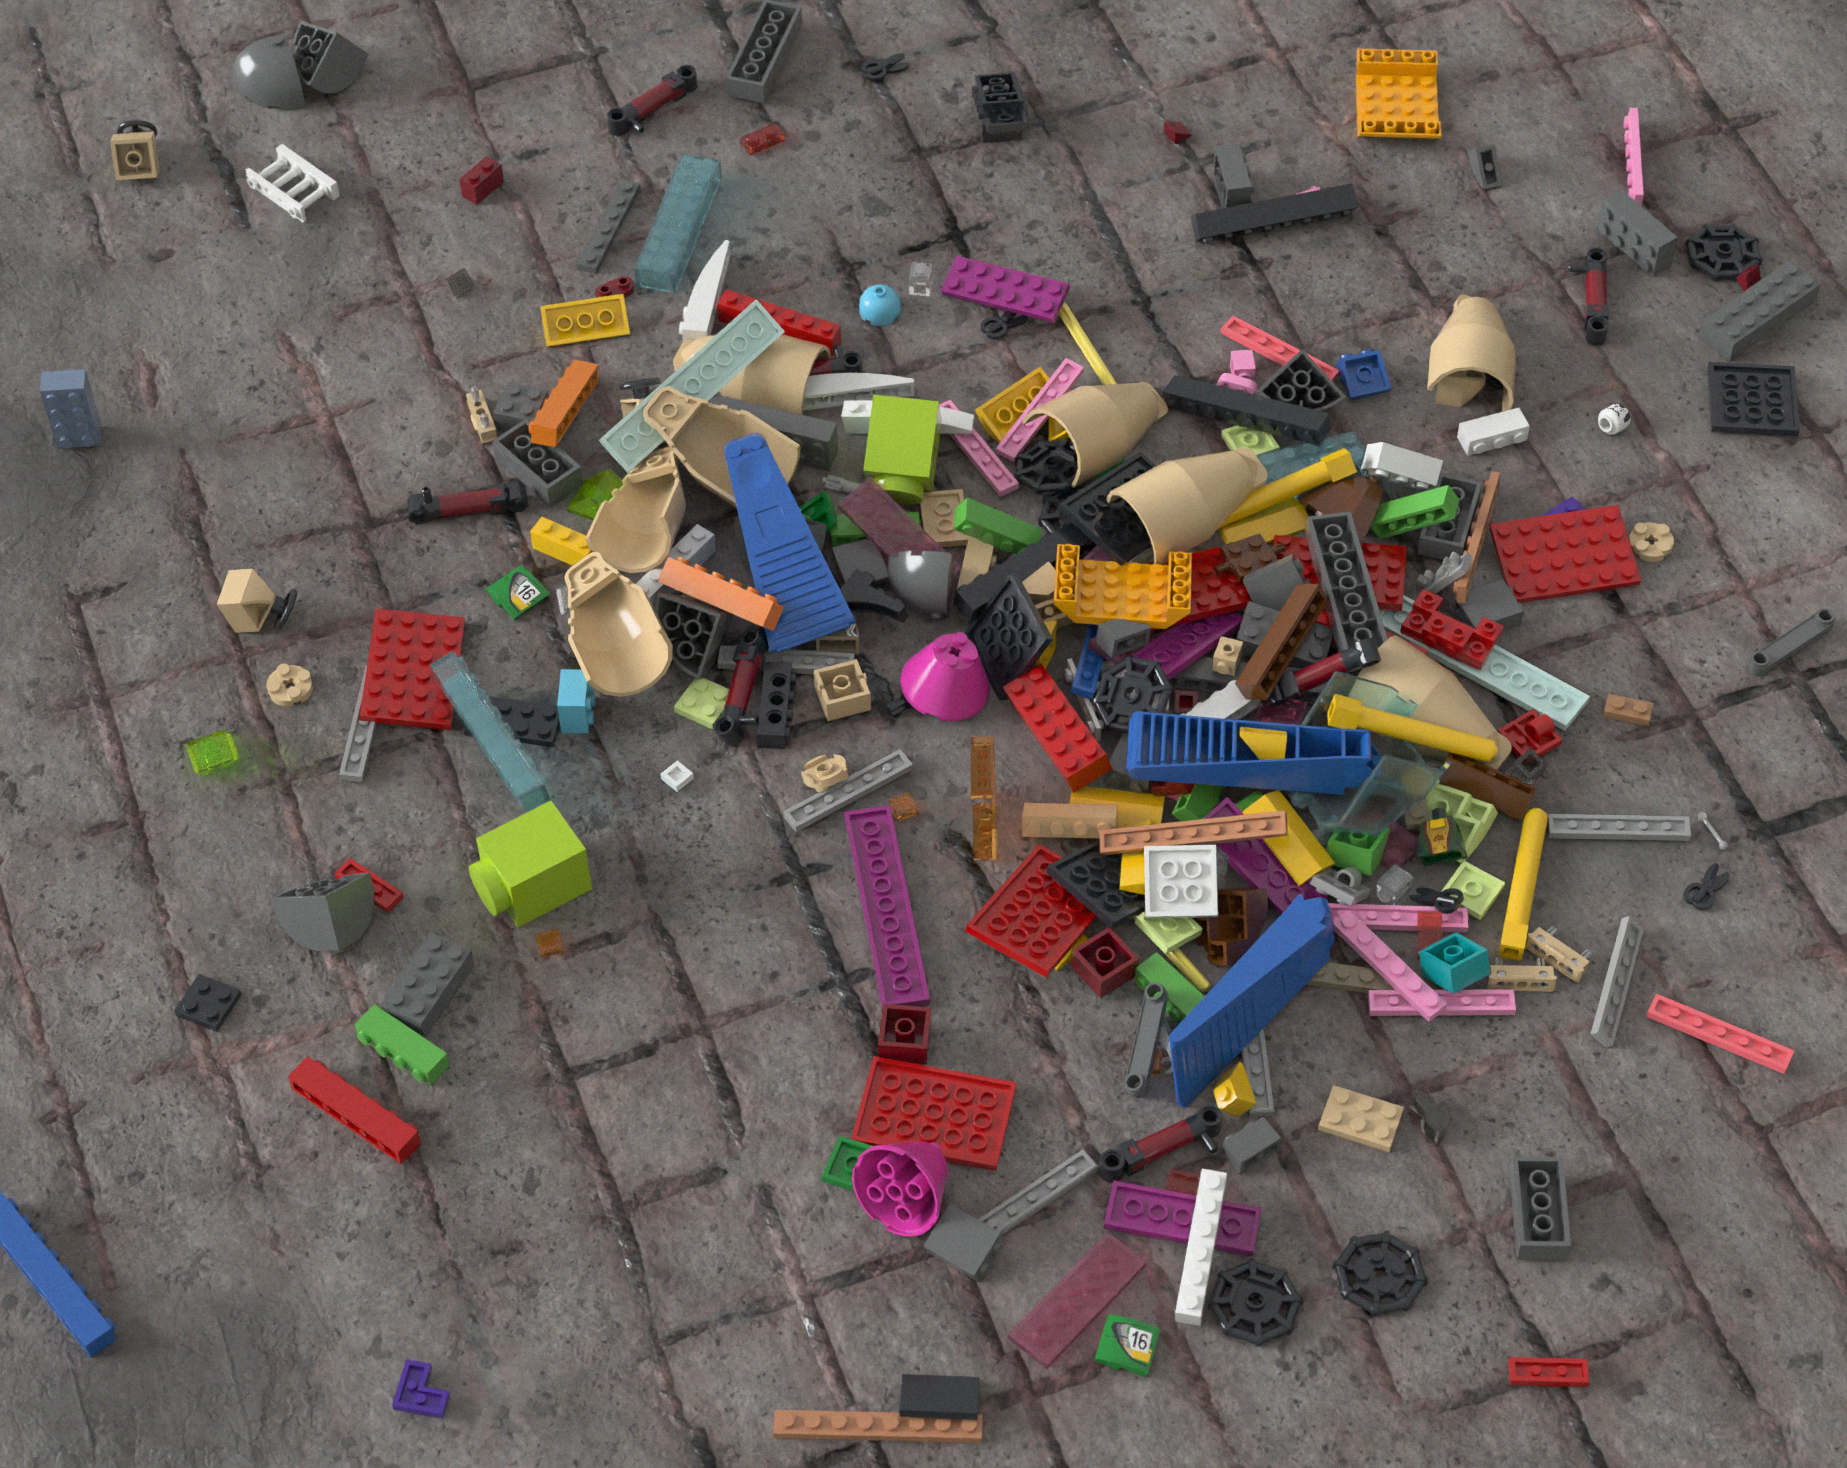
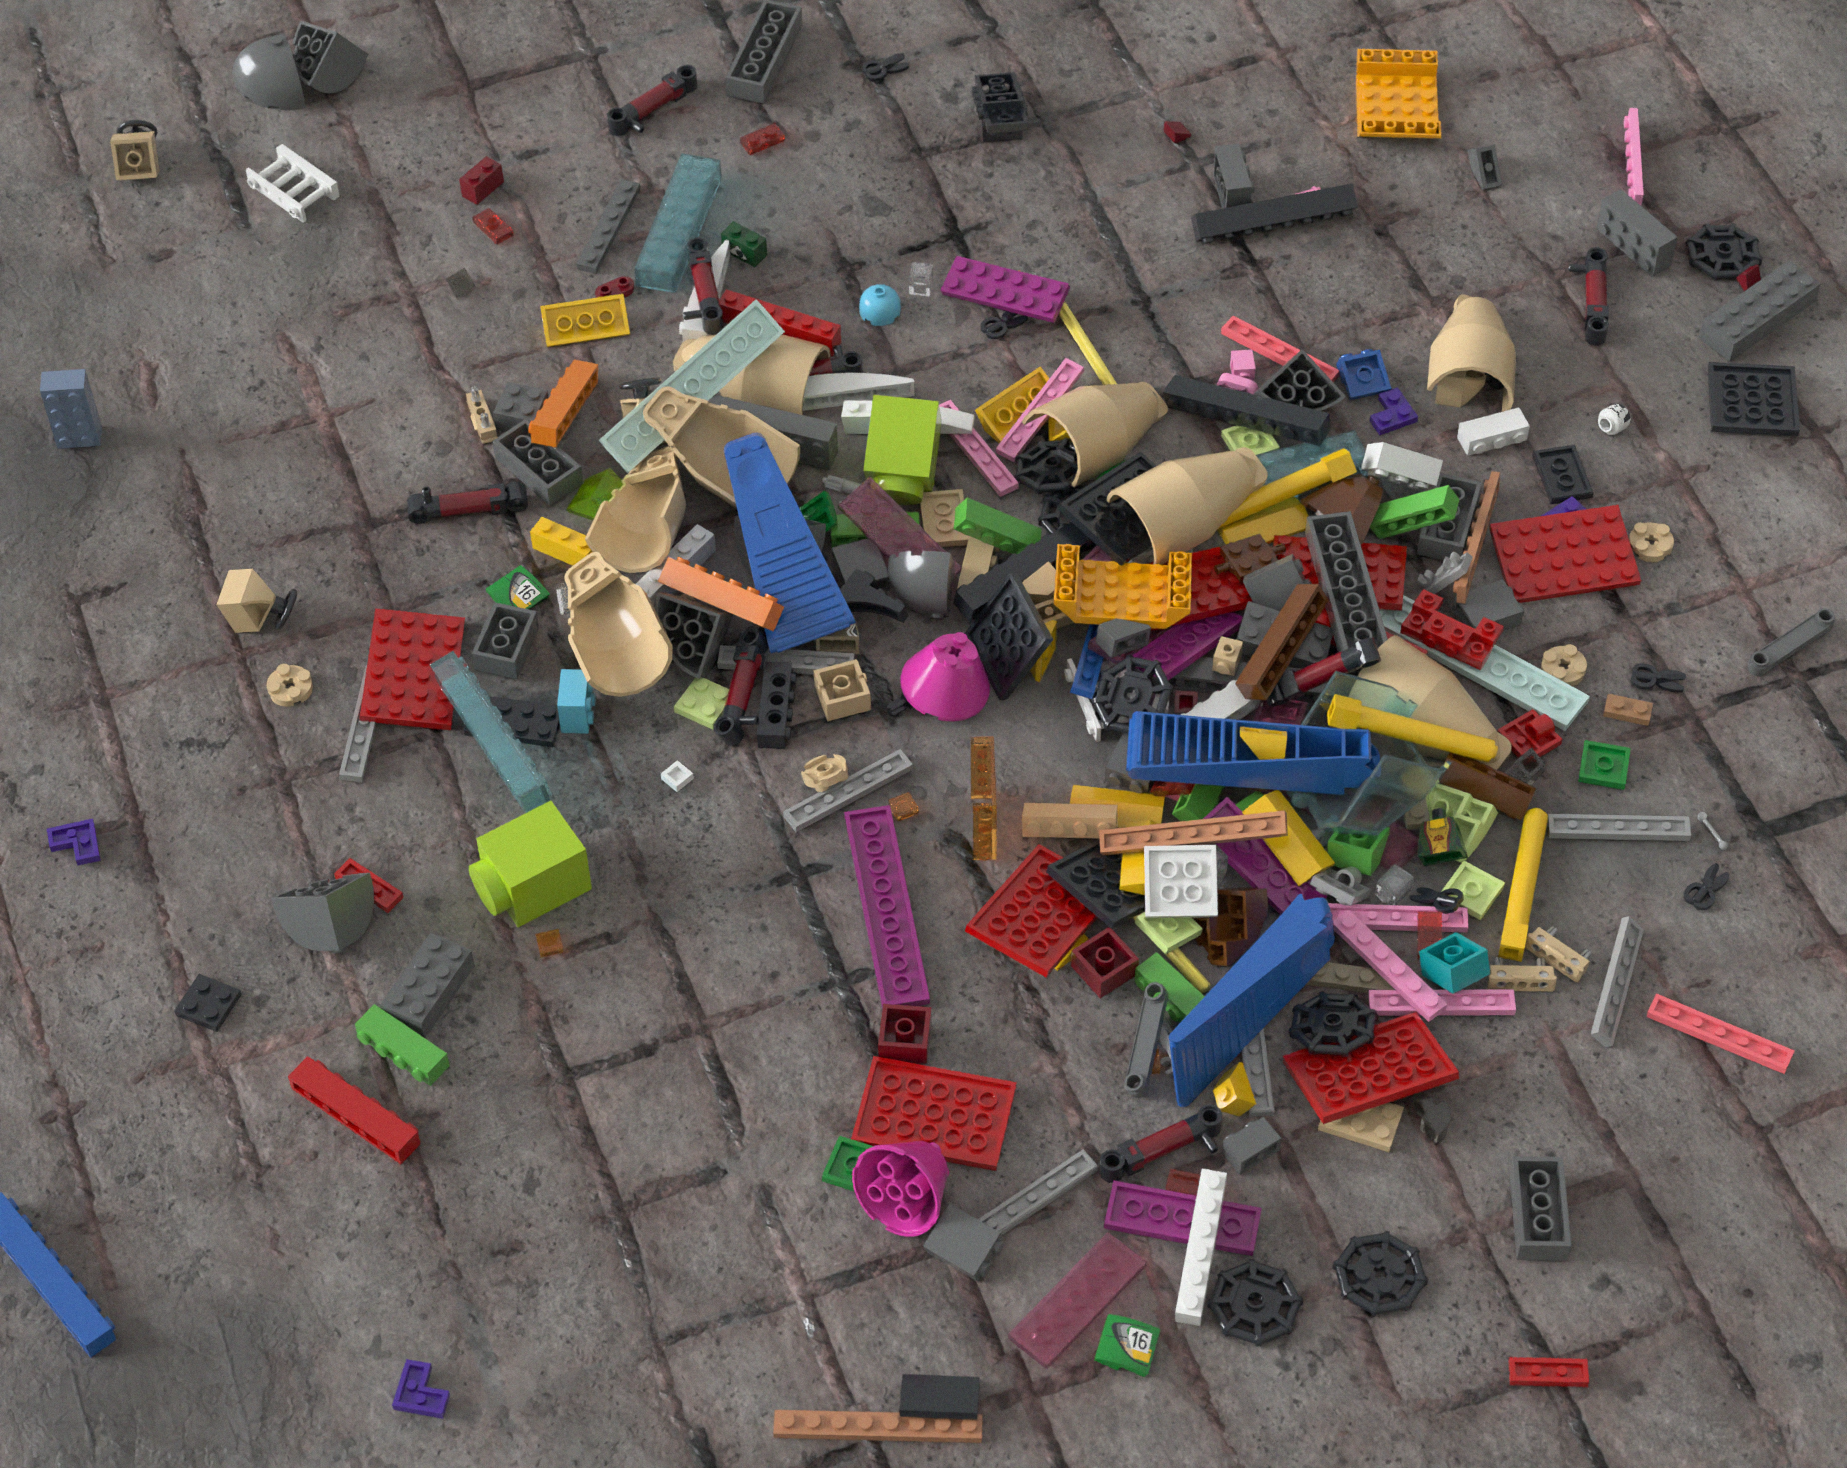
(78, 835): none -> dark purple plate
(211, 752): clear neon green slope -> none
(493, 226): none -> clear red plate
(505, 640): none -> dark grey brick
(705, 287): none -> black piece
(745, 244): none -> dark green brick
(1057, 728): red brick -> none
(1333, 1008): none -> black plate
(1393, 1066): none -> red plate
(1396, 415): none -> dark purple plate
(1562, 474): none -> black tile
(1565, 655): none -> tan plate
(1604, 764): none -> green plate
(1662, 679): none -> black piece

